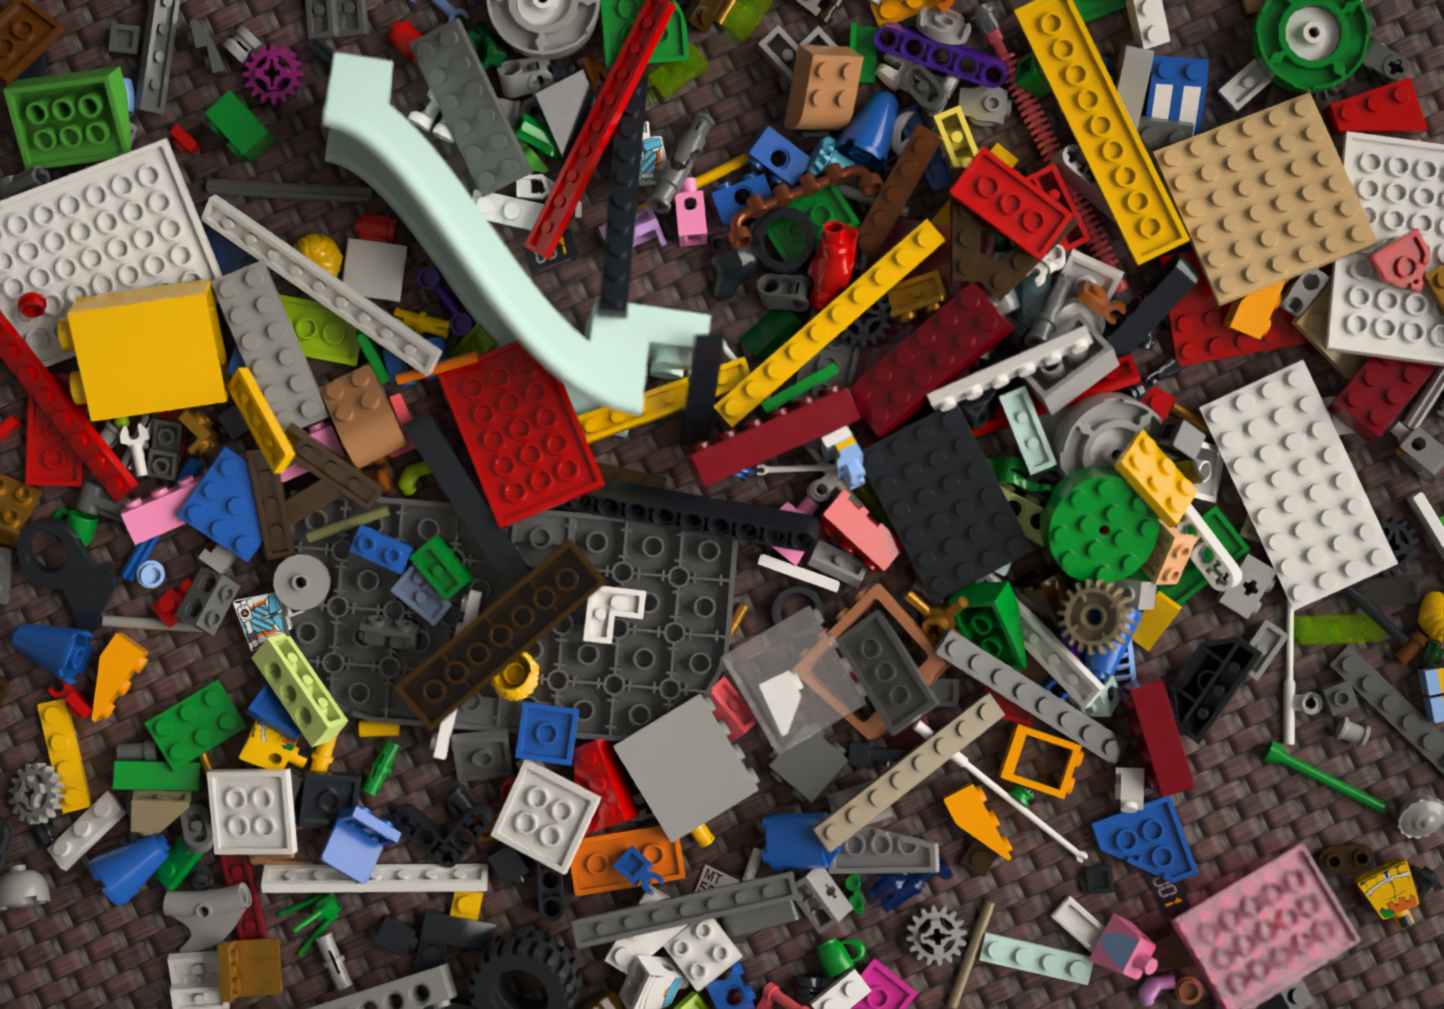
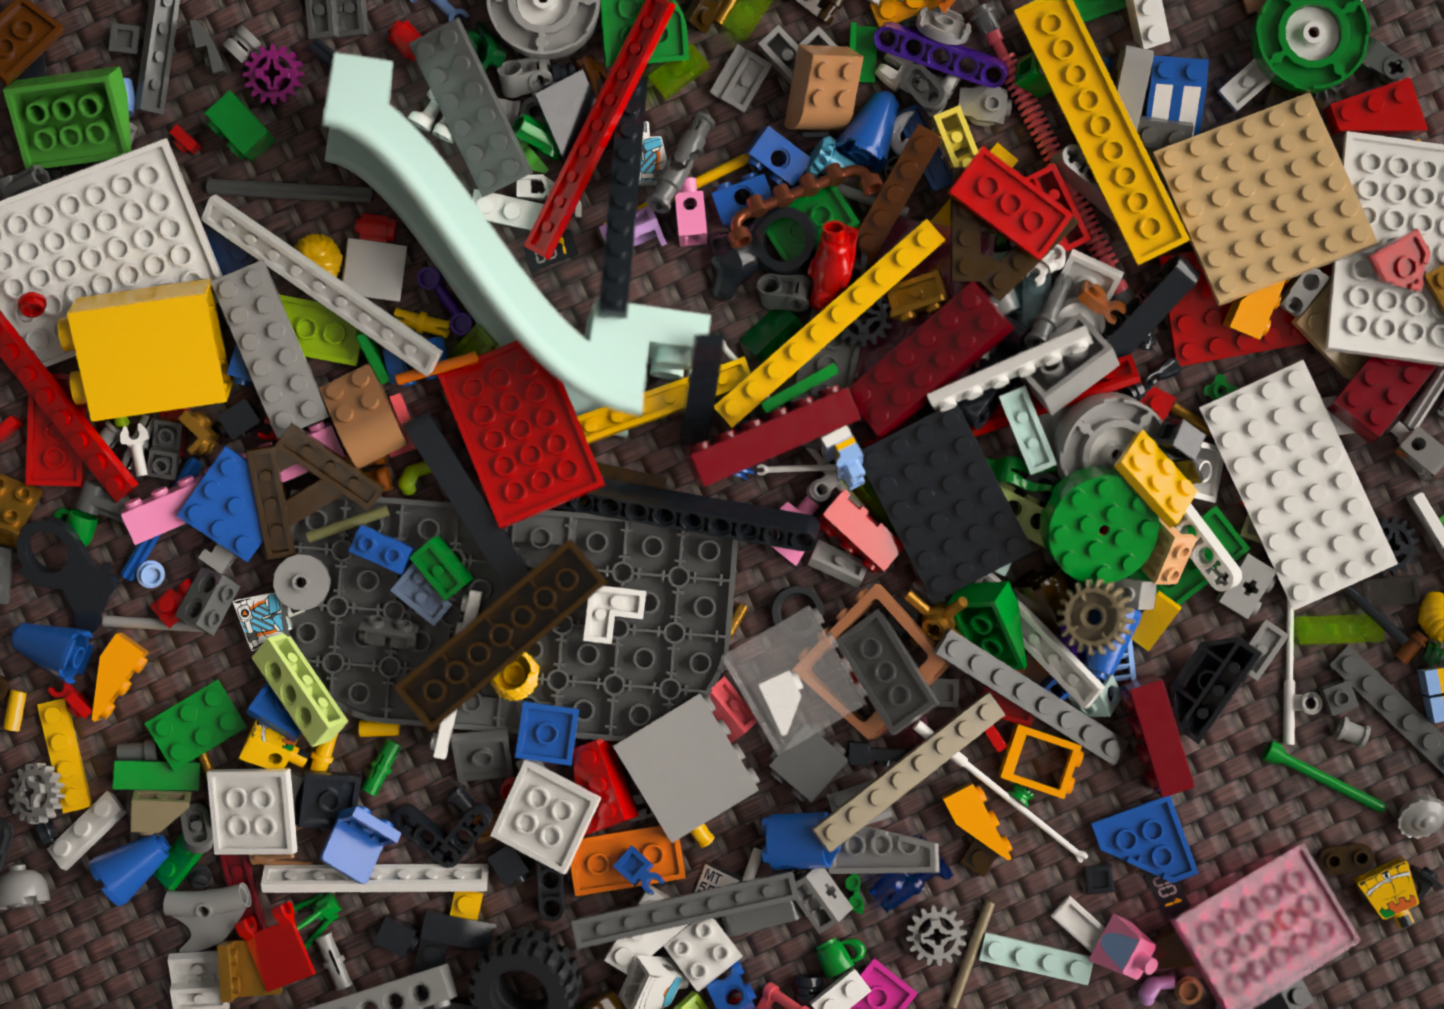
(14, 710): none -> yellow axle
(260, 420): yellow plate -> none
(277, 949): none -> red flag
(741, 78): none -> light grey plate
(798, 572): white tile -> none
(995, 739): none -> red tile
(1130, 789): white brick -> none
(1220, 382): none -> green plate

